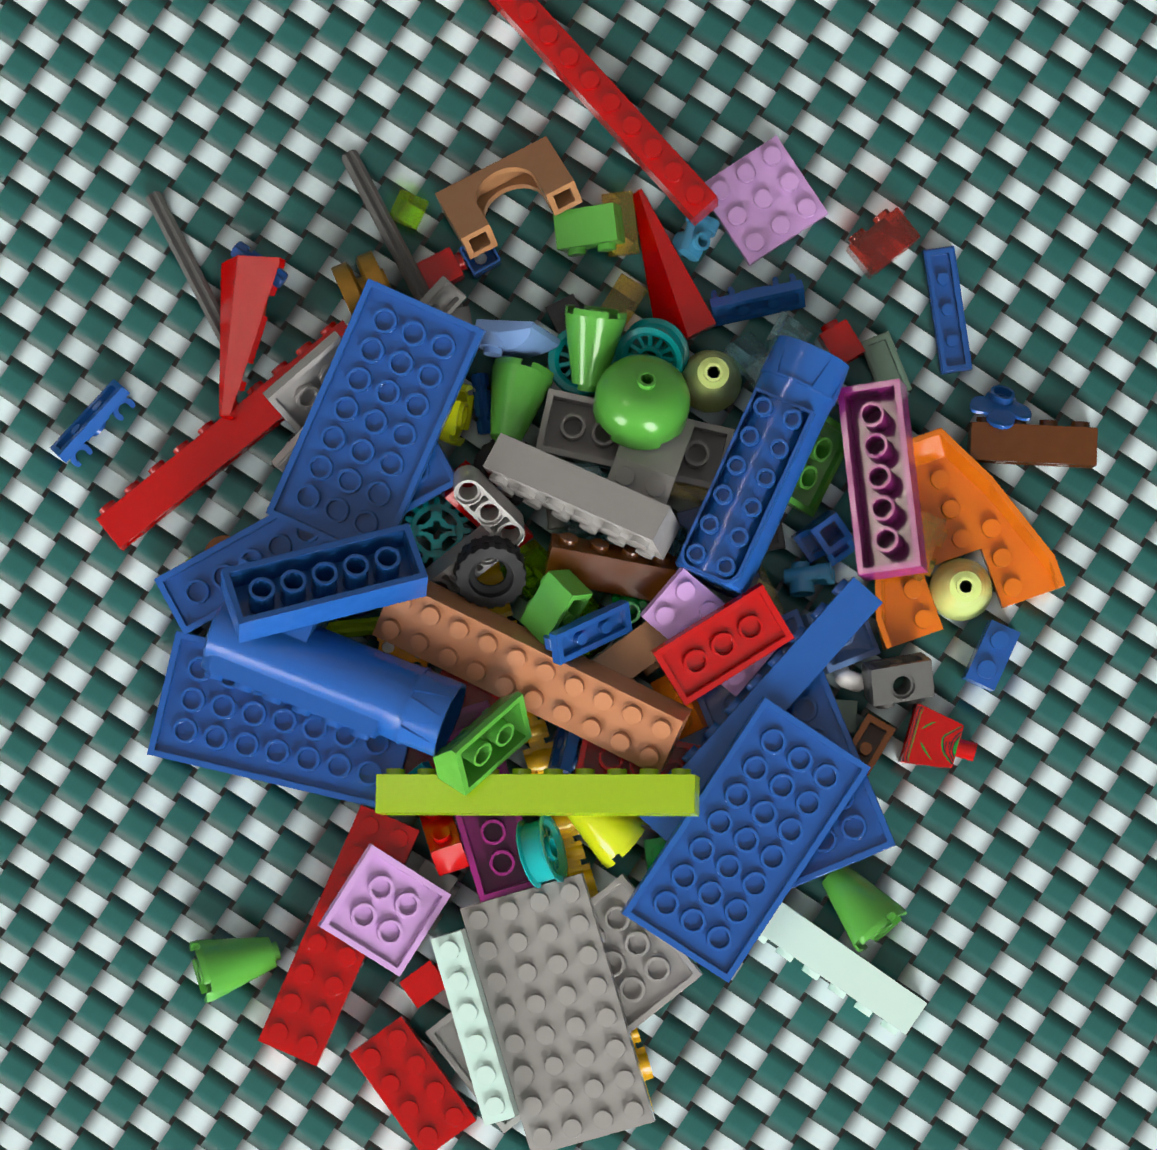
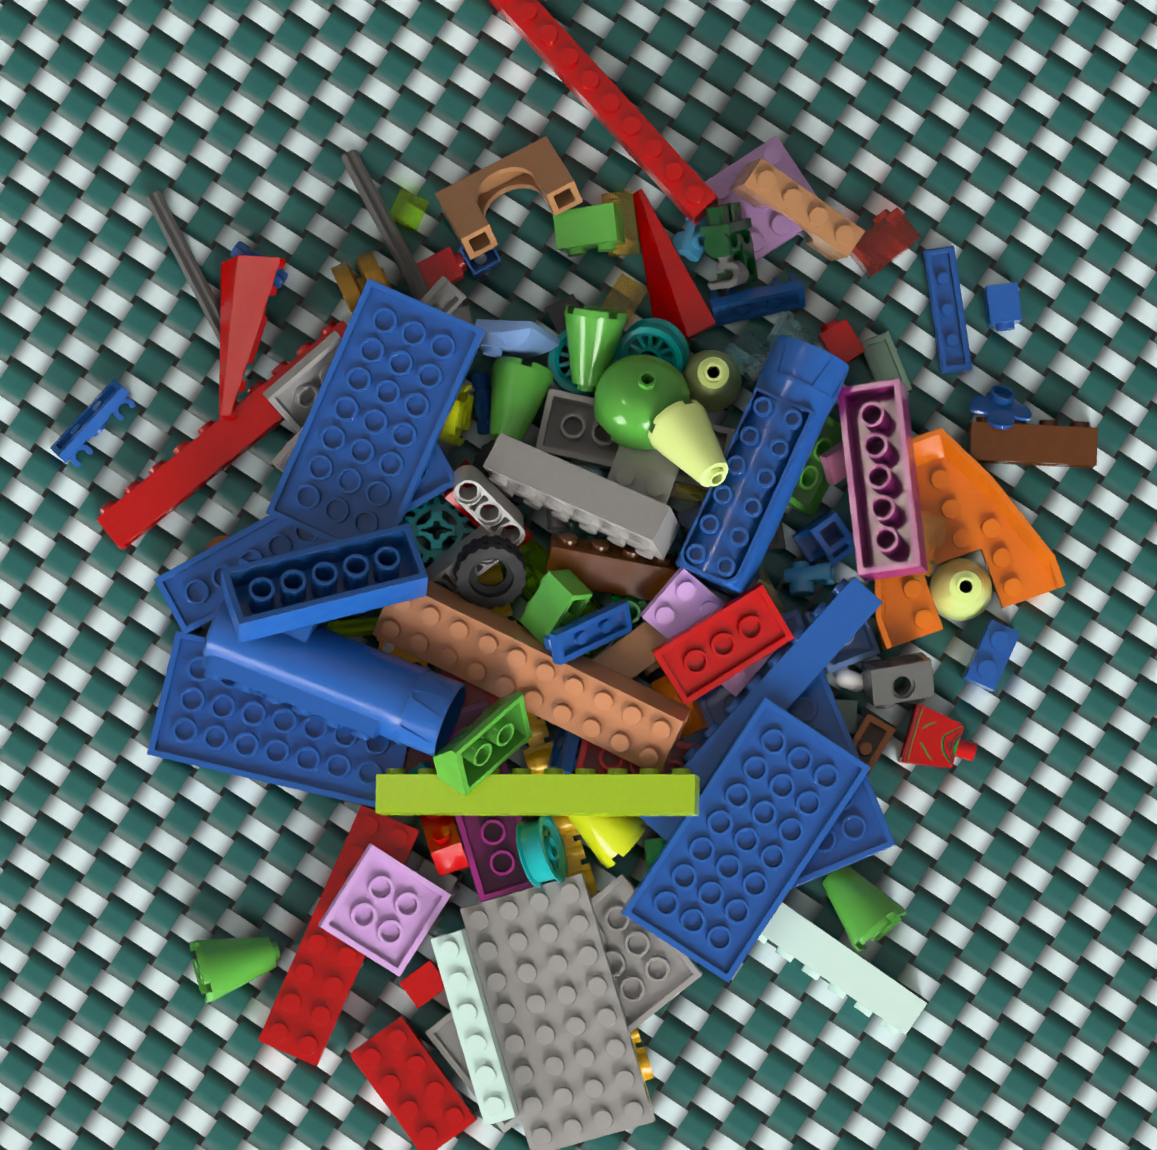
(689, 441): none -> yellowish green cone
(731, 243): none -> dark green hips
(828, 229): none -> medium nougat arch
(834, 464): none -> bright pink tile
(1002, 306): none -> blue brick

